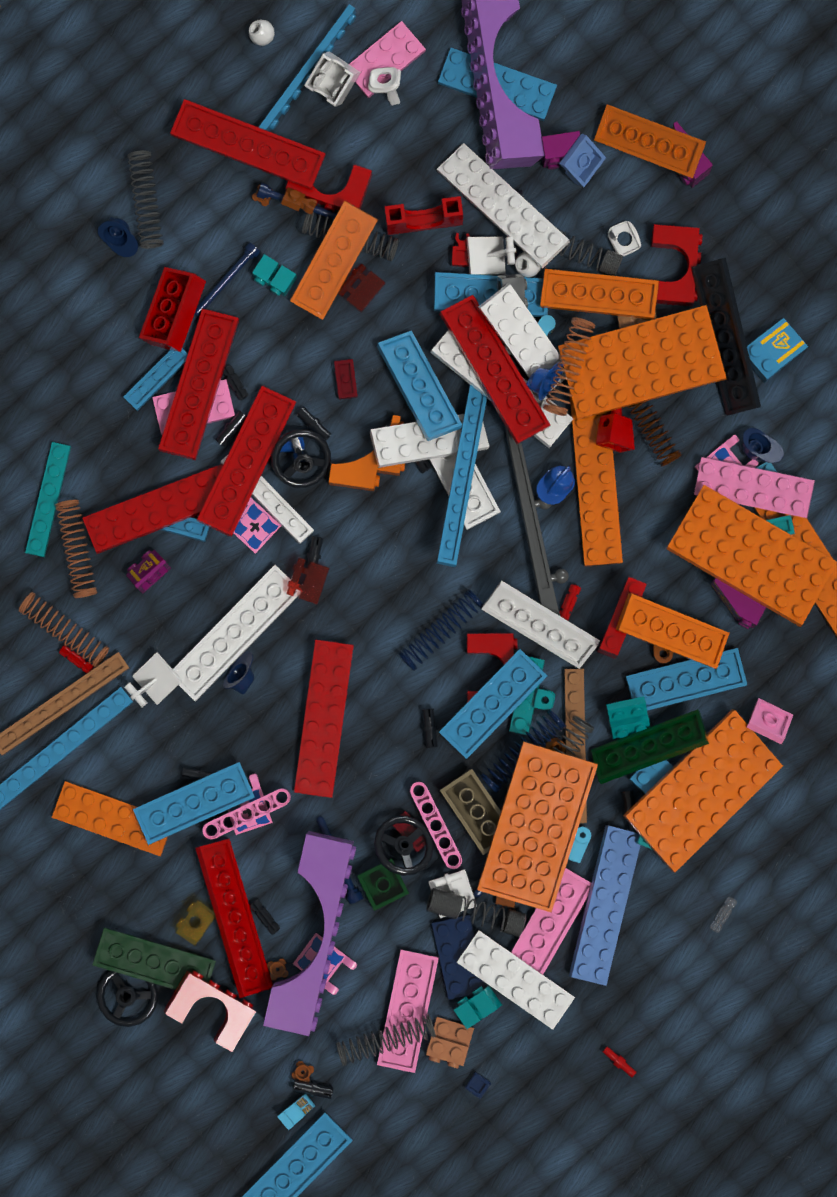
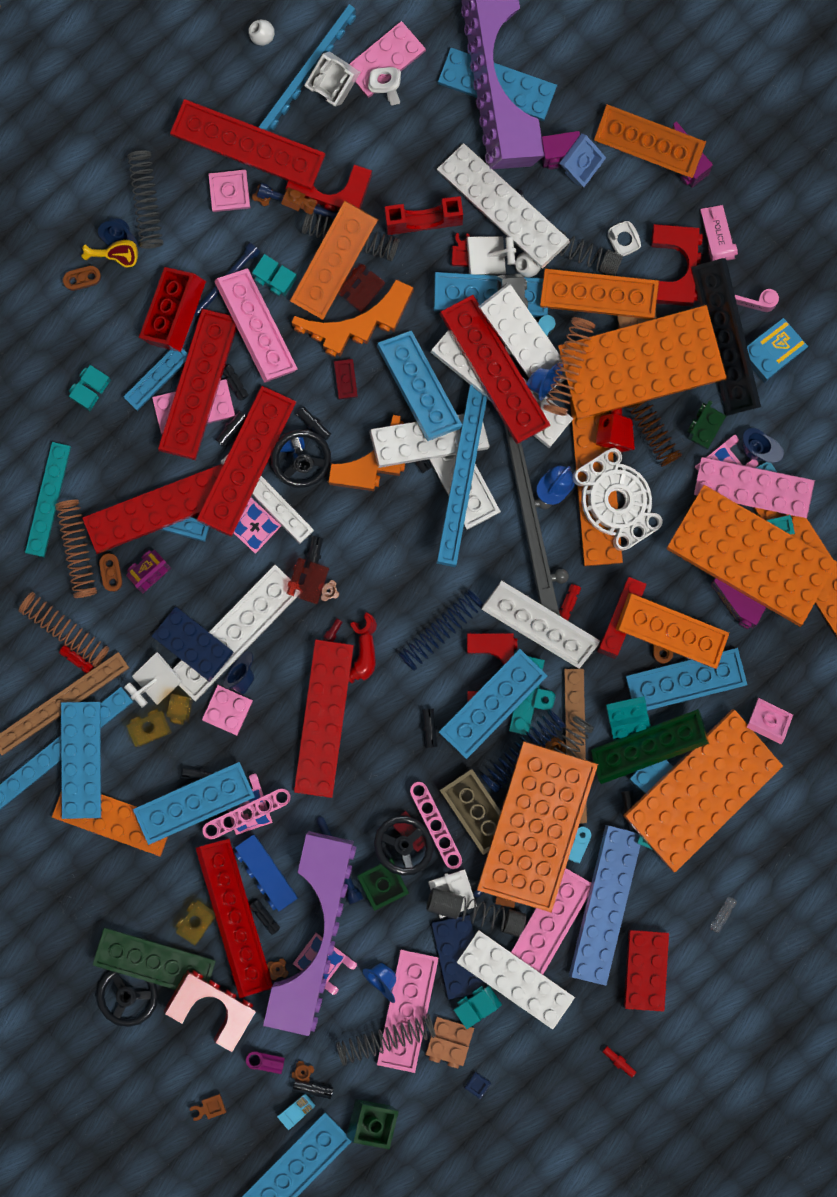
(81, 276): none -> dark orange plate
(81, 760): none -> dark azure plate
(83, 395): none -> teal piece
(110, 573): none -> dark orange plate
(122, 251): none -> yellow piece
(137, 732): none -> clear yellow brick
(179, 709): none -> clear yellow brick
(192, 644): none -> dark blue plate
(211, 1107): none -> dark orange plate
(227, 710): none -> bright pink plate
(229, 190): none -> bright pink plate
(256, 325): none -> bright pink plate
(266, 872): none -> blue brick
(267, 1062): none -> magenta piece
(331, 634): none -> dark red bar
(333, 591): none -> plate
(336, 334): none -> orange arch
(366, 662): none -> red piece
(372, 1124): none -> dark green brick
(382, 978): none -> blue piece
(635, 496): none -> white piece
(646, 970): none -> red brick
(705, 429): none -> dark green bracket
(718, 234): none -> bright pink door
(765, 303): none -> bright pink door

